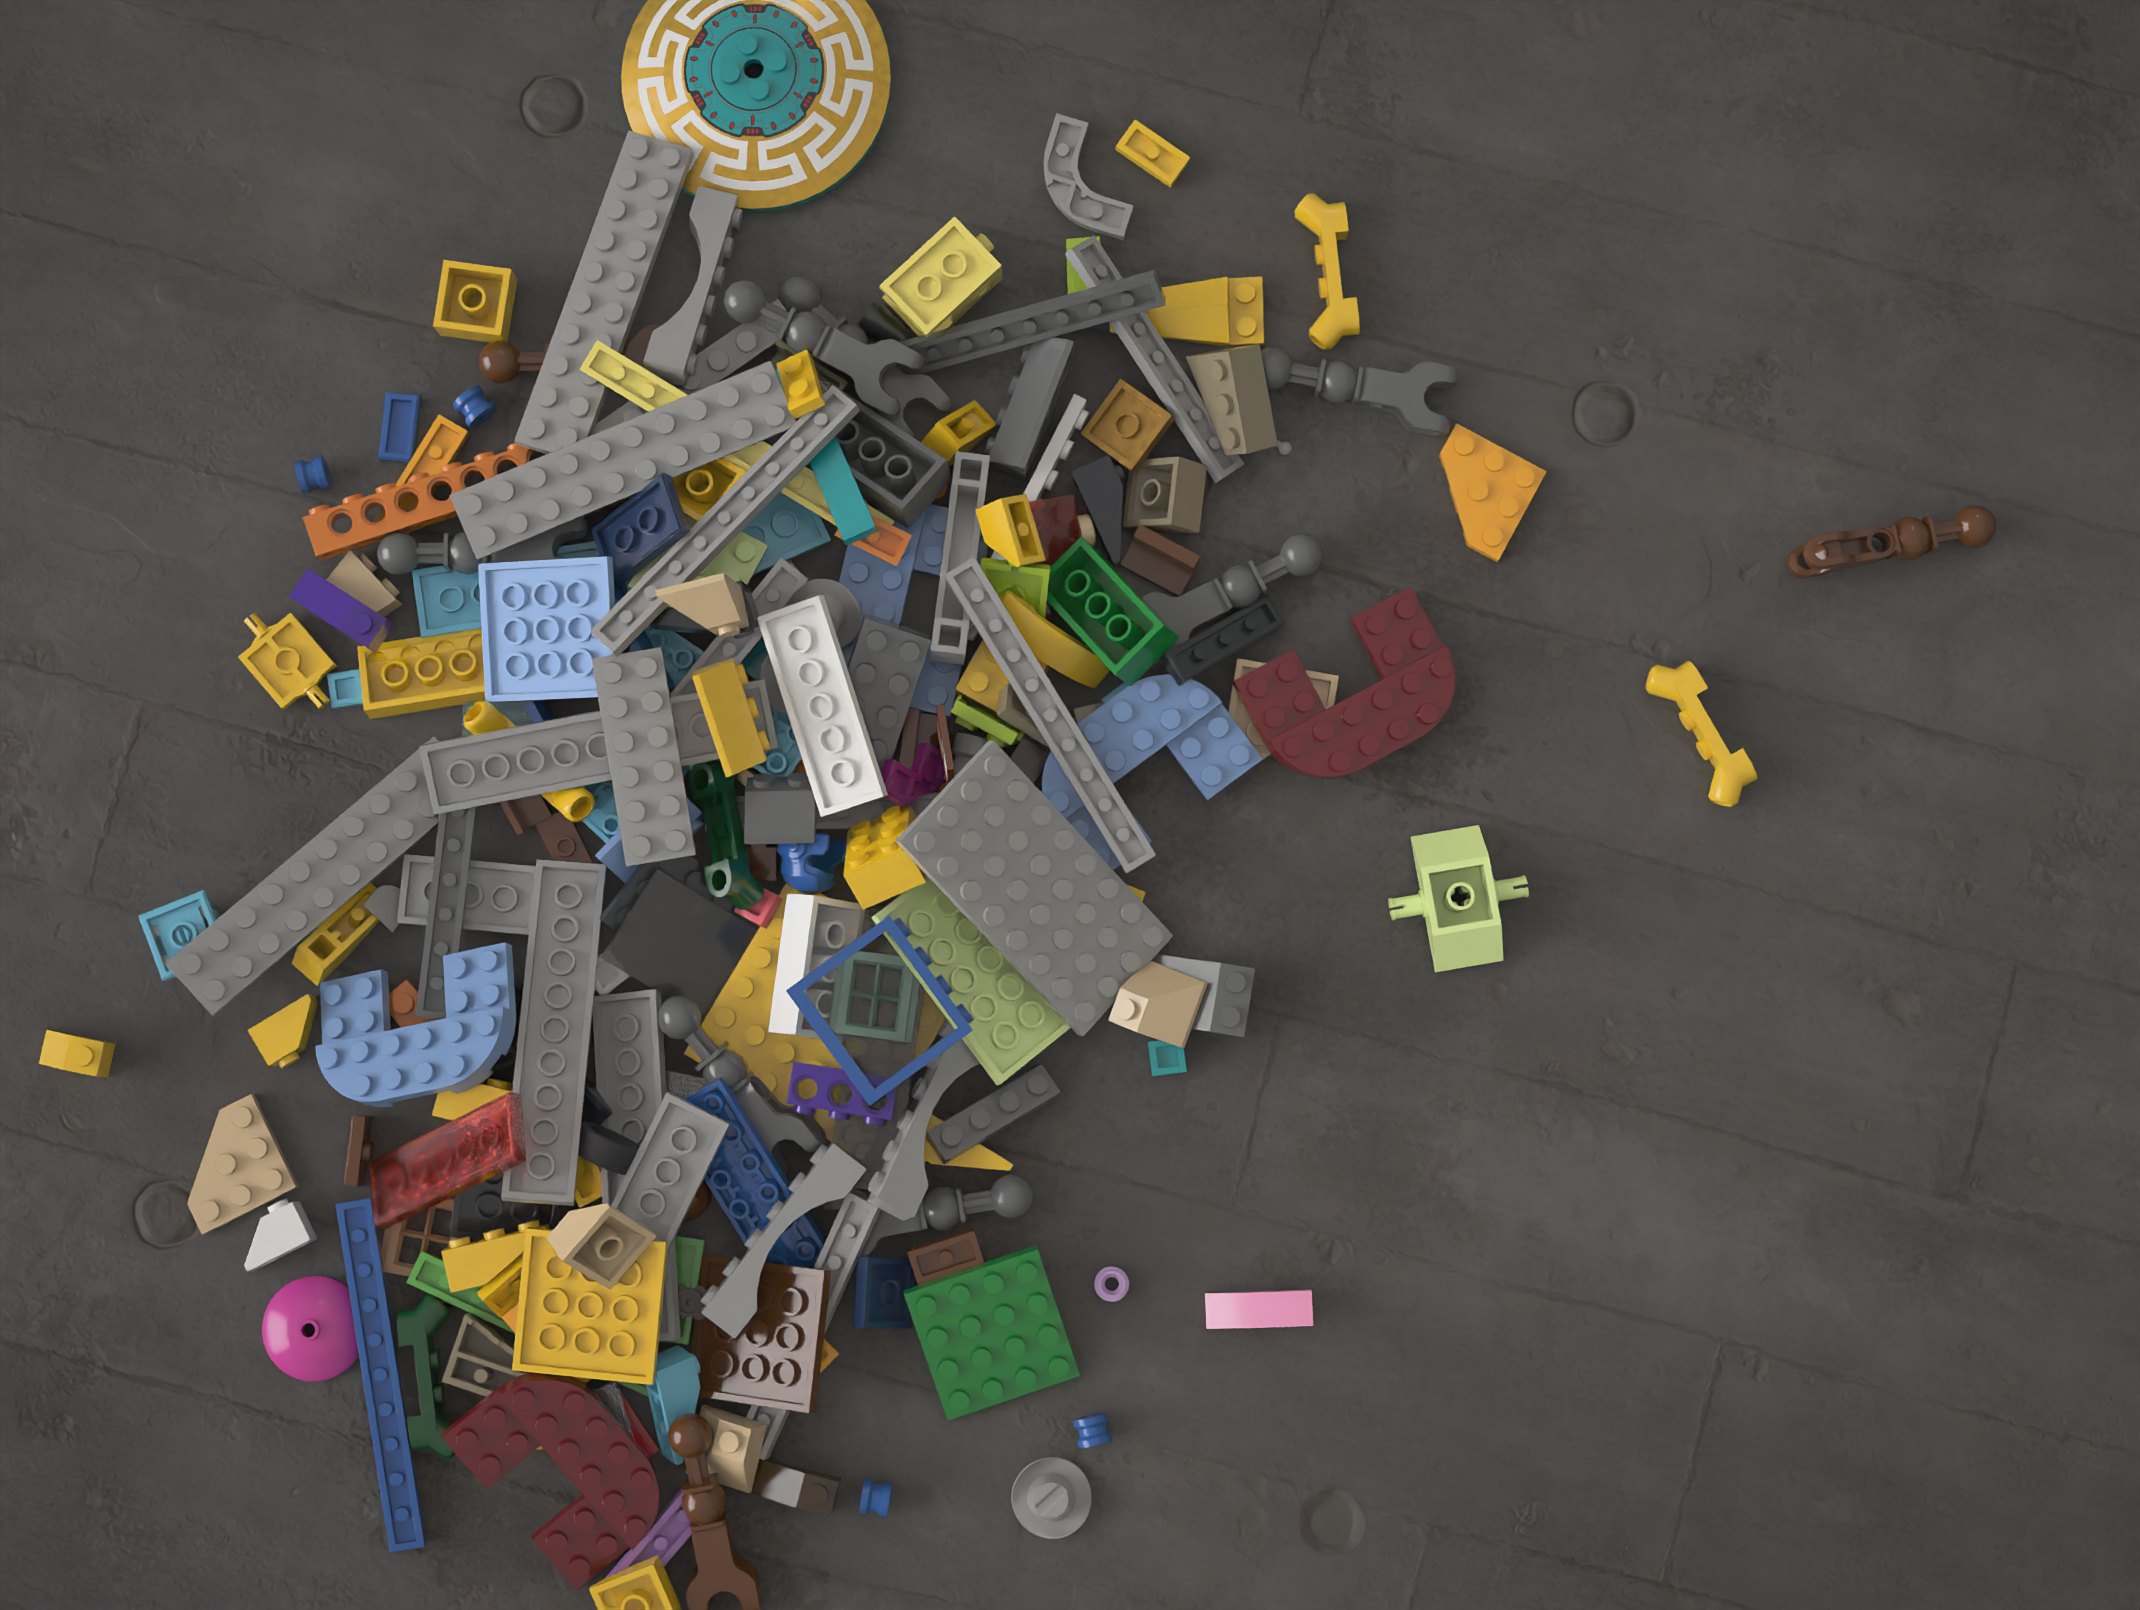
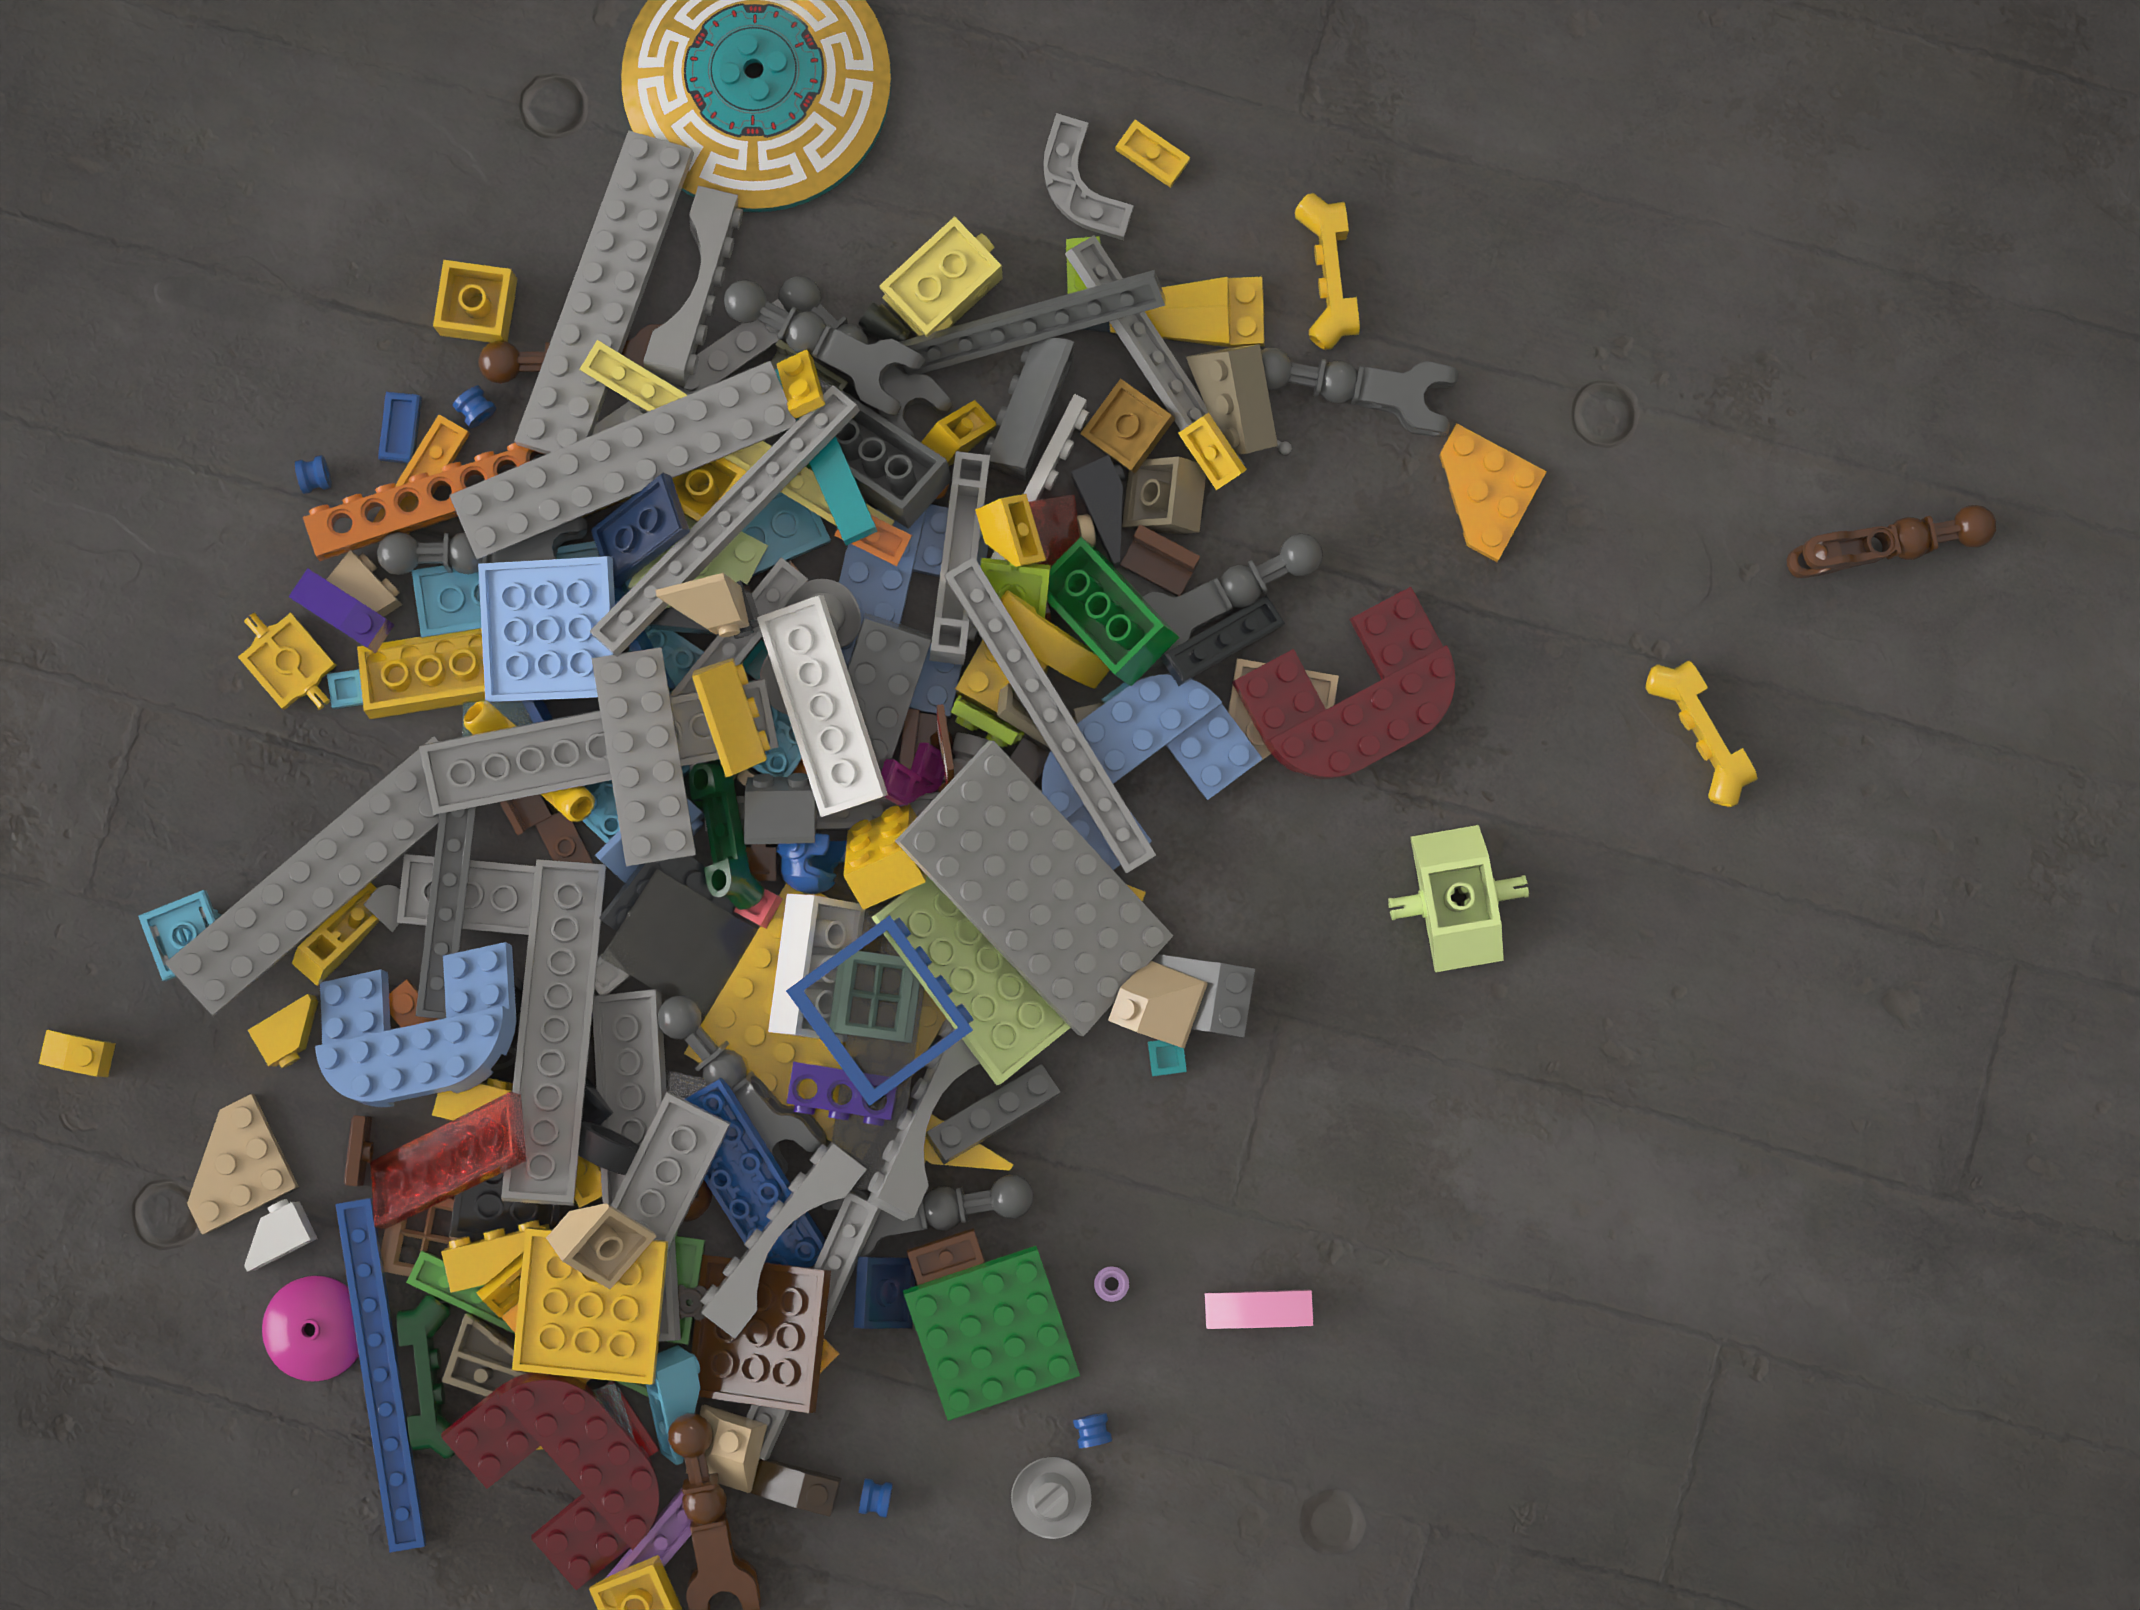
(1212, 451): none -> yellow plate

